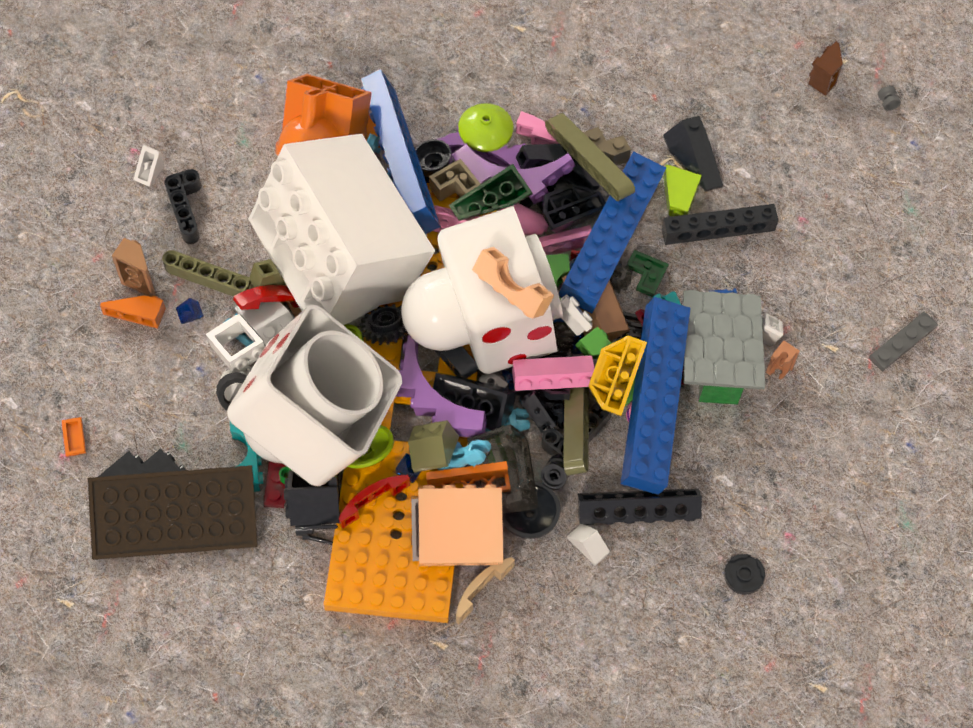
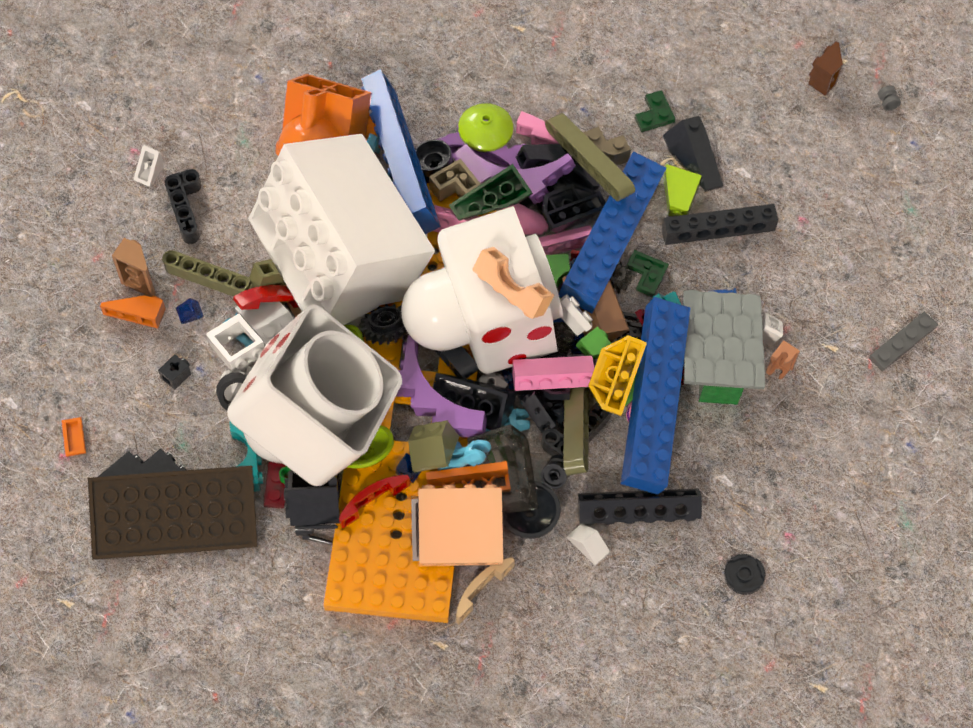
(175, 371): none -> black brick
(658, 113): none -> dark green plate

